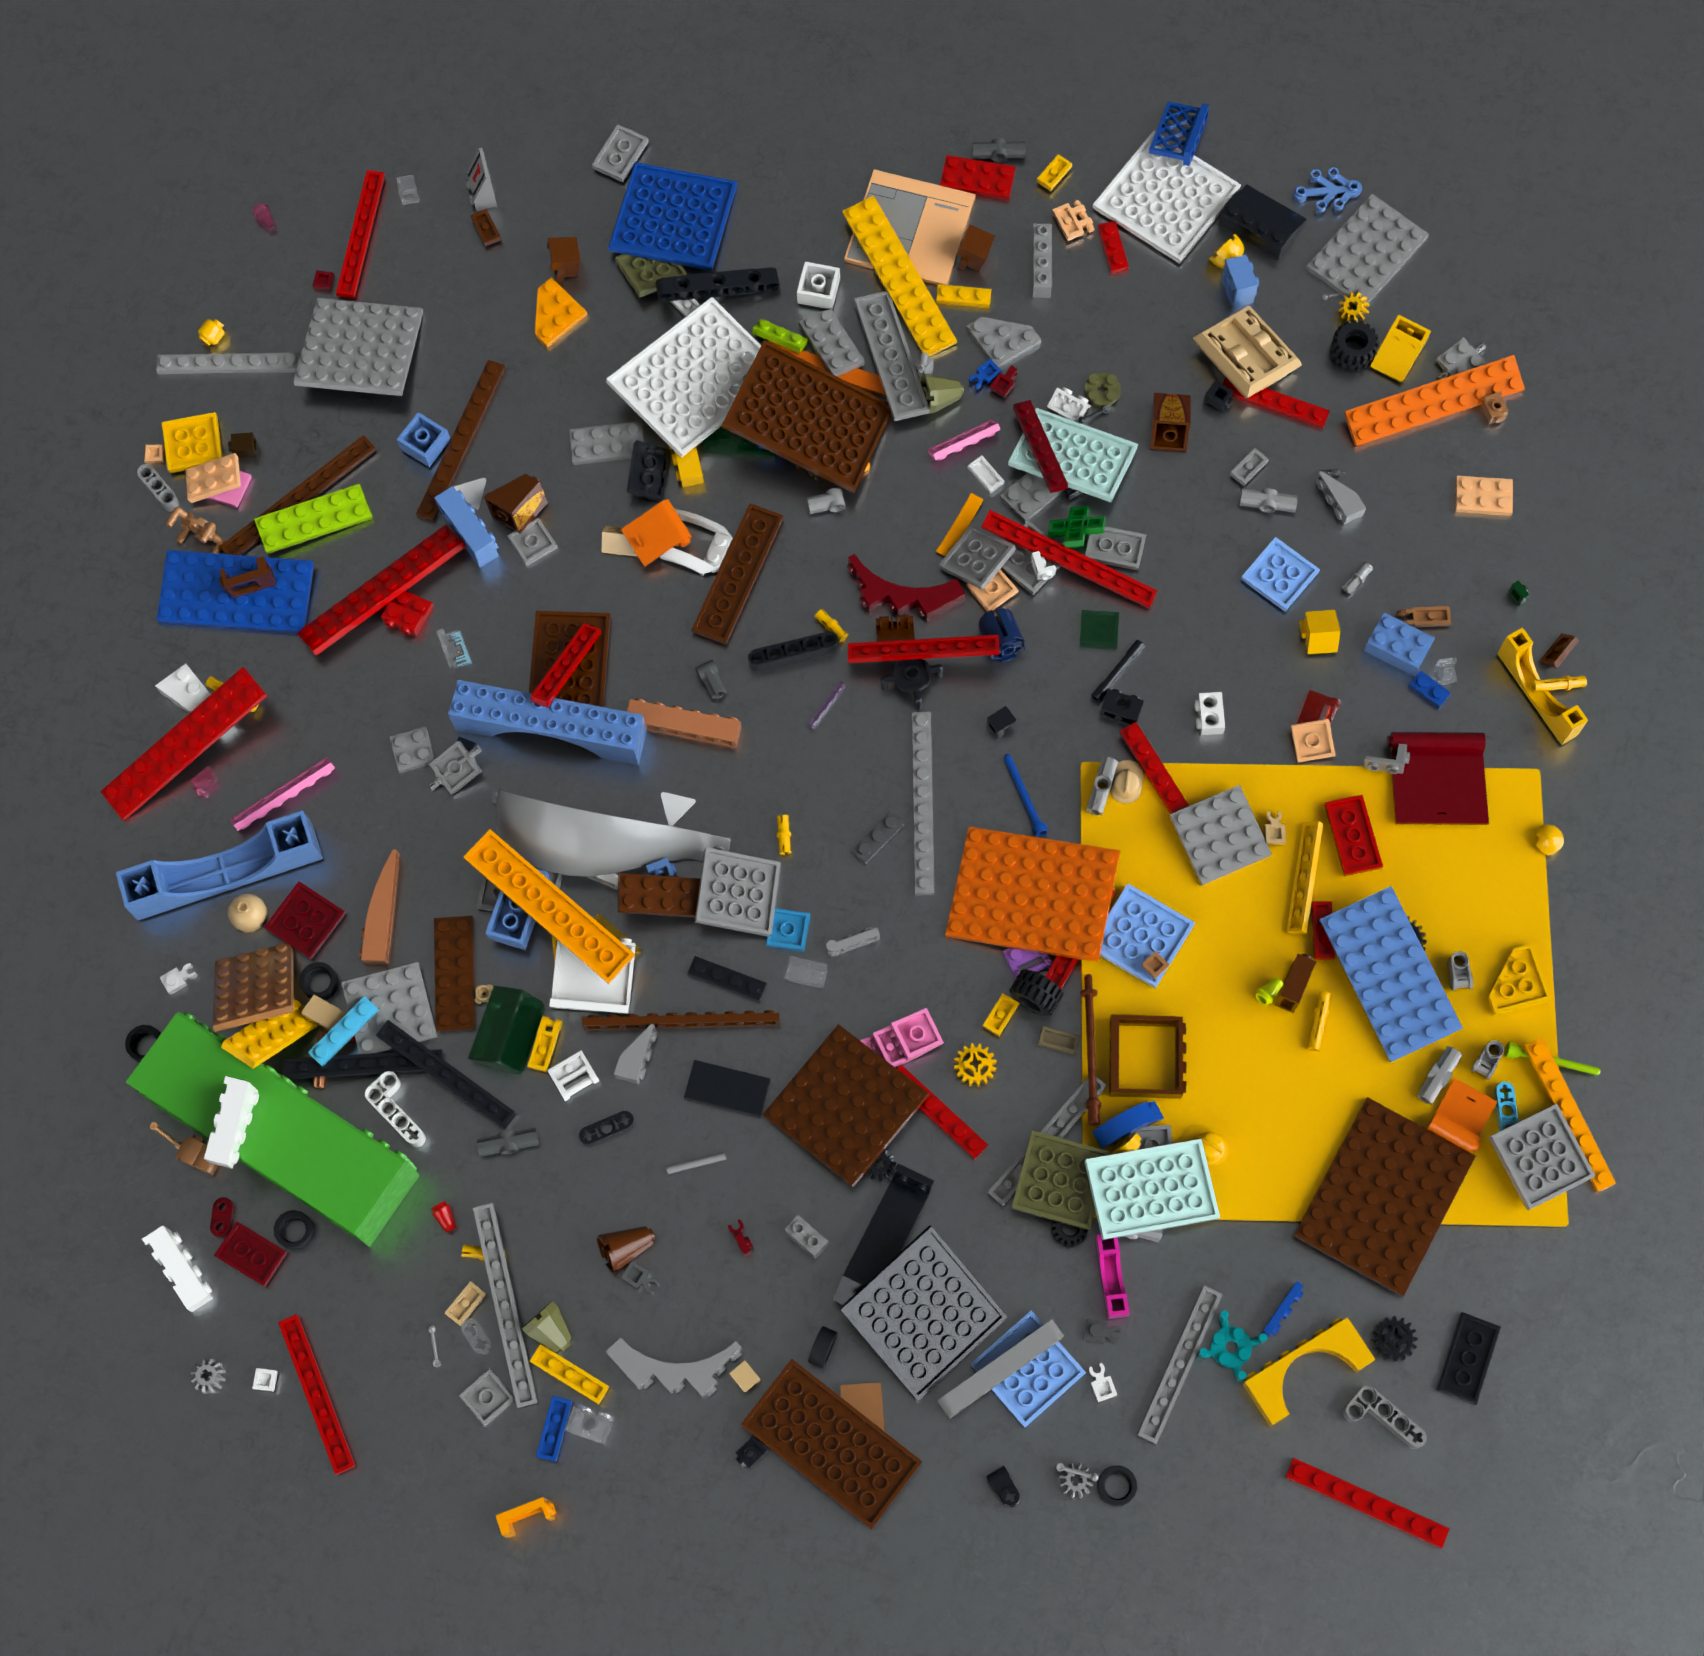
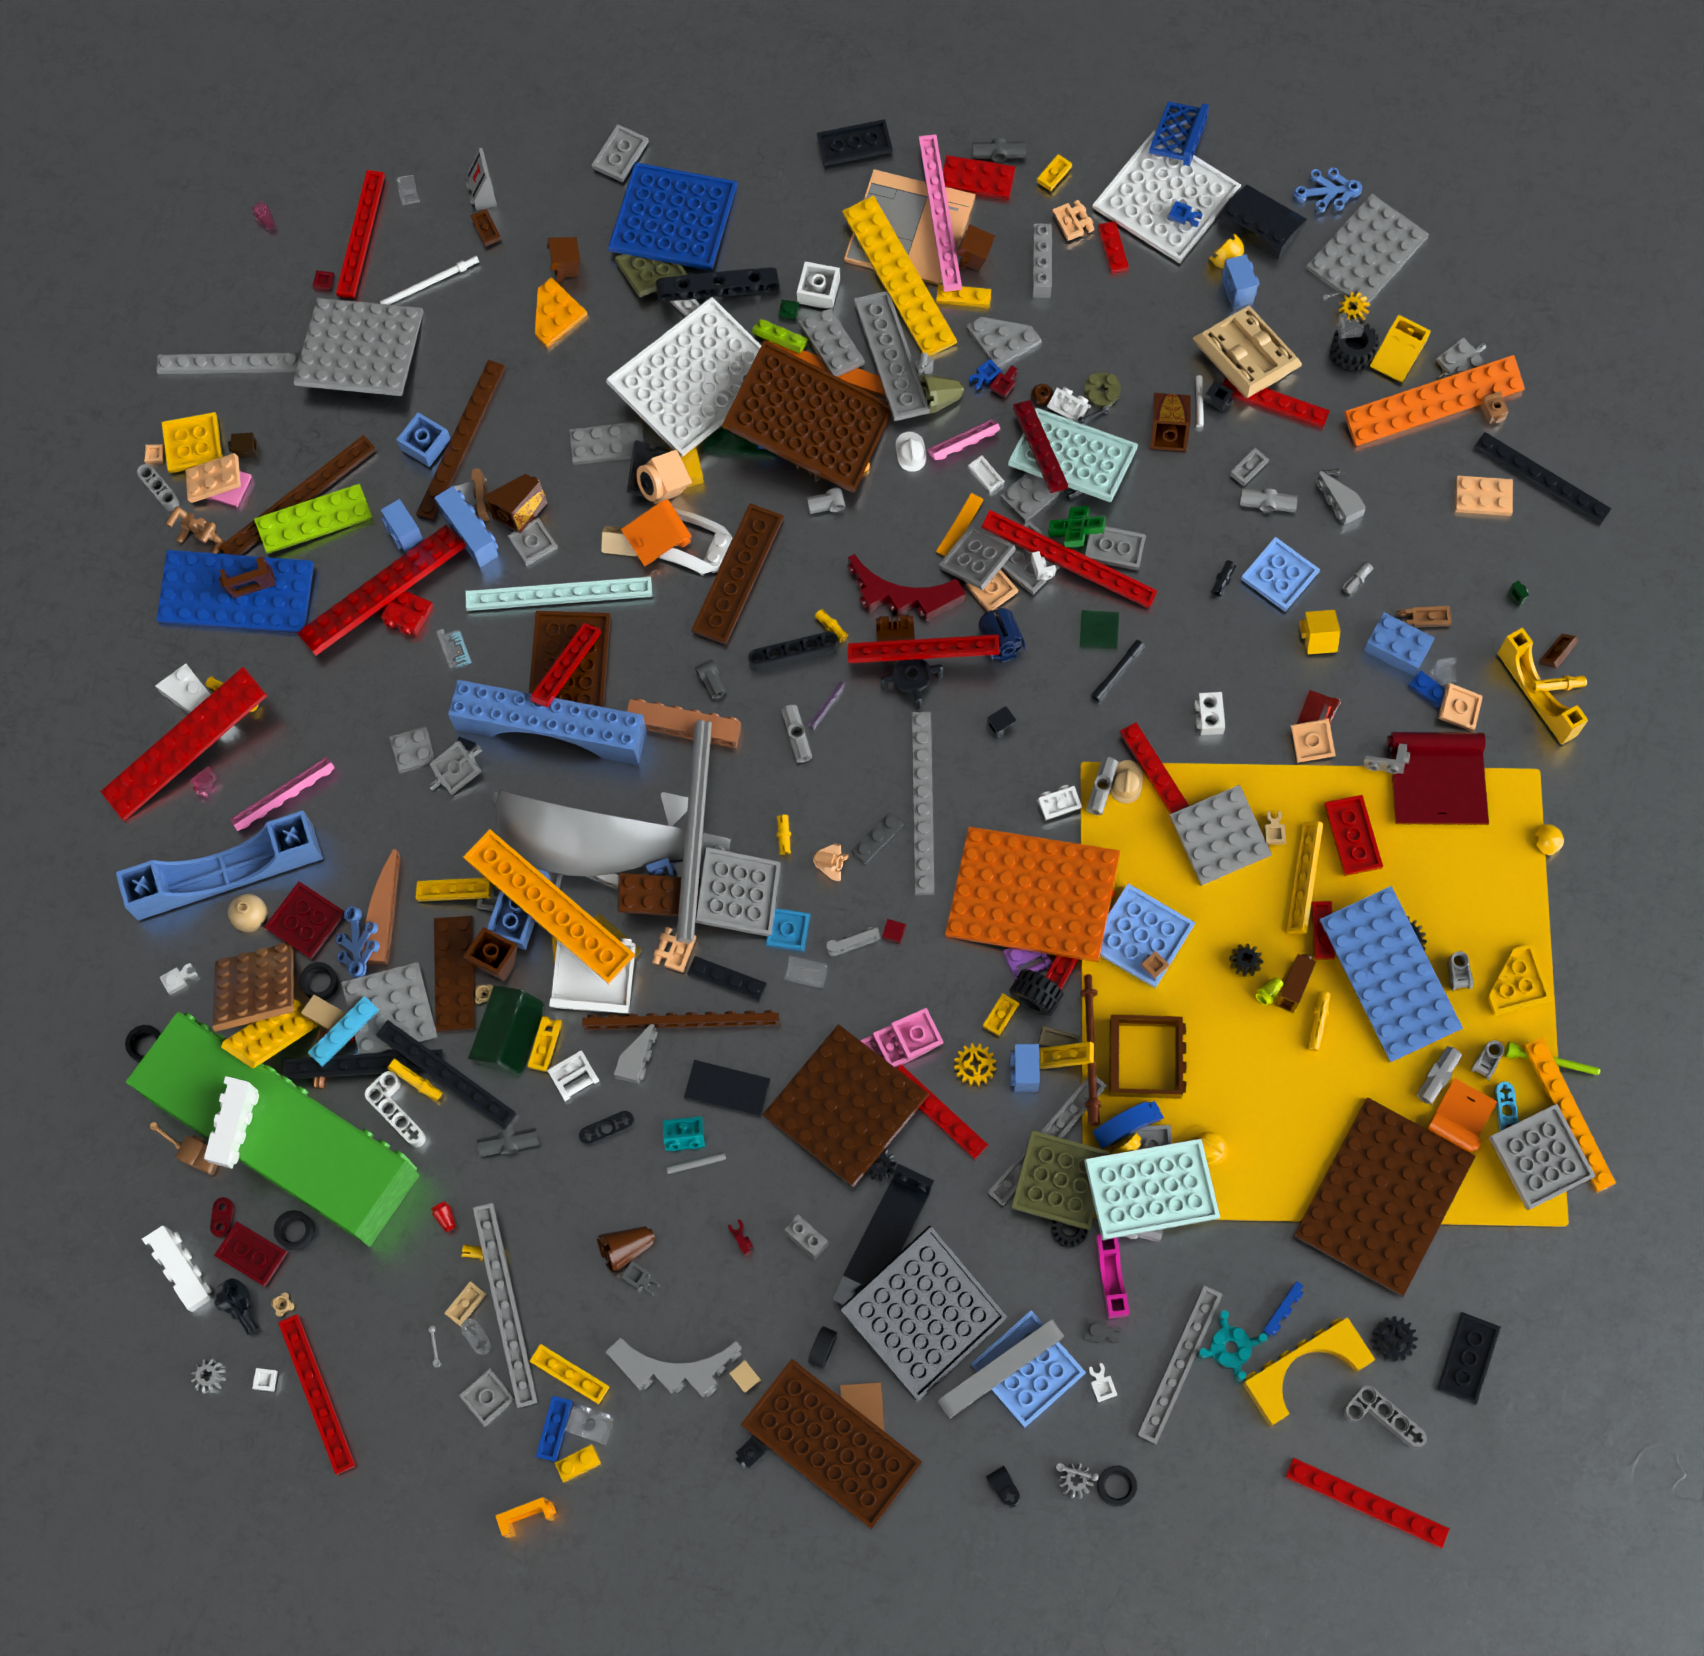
(211, 332): yellow head -> none
(236, 1303): none -> black pin
(276, 1304): none -> tan plate
(357, 967): none -> medium blue plant
(401, 526): none -> medium blue brick
(422, 1085): none -> yellow pin
(453, 889): none -> yellow plate
(460, 266): none -> white bar
(479, 492): none -> medium nougat hinge
(492, 954): none -> reddish brown slope
(549, 1328): olive cone -> none
(558, 593): none -> light aqua plate
(577, 1463): none -> yellow plate
(663, 477): none -> light nougat piece
(677, 956): none -> light nougat plate
(683, 1133): none -> teal bracket
(694, 832): none -> light grey axle
(788, 310): none -> dark green plate
(799, 743): none -> light grey piece
(830, 861): none -> light nougat brick
(854, 142): none -> black plate
(894, 931): none -> dark red tile
(911, 451): none -> white piece
(940, 213): none -> bright pink plate
(1026, 1068): none -> medium blue brick
(1039, 828): blue piece -> none
(1041, 399): none -> reddish brown plate
(1059, 802): none -> white bracket
(1066, 1055): none -> yellow plate
(1112, 711): black brick -> none
(1181, 213): none -> blue plate
(1199, 401): none -> white bar
(1223, 578): none -> black pin
(1244, 966): none -> black gear
(1349, 328): none -> clear panel
(1460, 707): none -> light nougat plate
(1542, 478): none -> black plate

